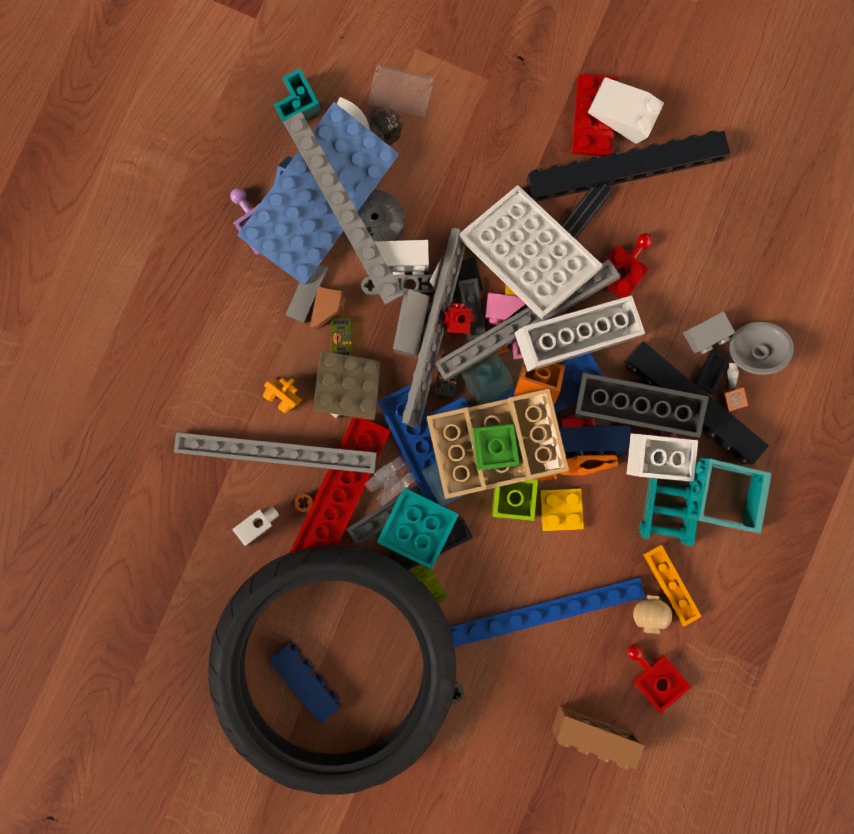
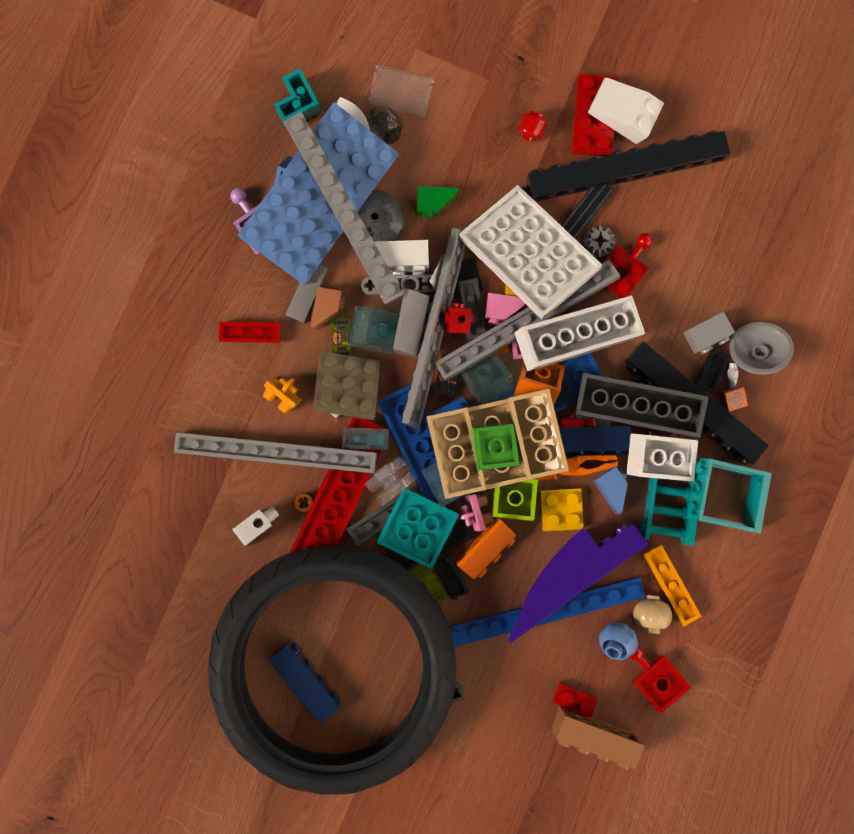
(249, 332): none -> red plate
(365, 438): none -> clear light blue slope
(373, 329): none -> clear light blue slope
(434, 200): none -> green slope
(451, 577): none -> black hinge
(472, 513): none -> bright pink hips
(486, 549): none -> orange slope
(532, 126): none -> red head
(573, 571): none -> dark purple slope
(575, 700): none -> red plate
(592, 246): none -> light grey gear
(613, 487): none -> medium blue slope
(618, 641): none -> medium blue plant

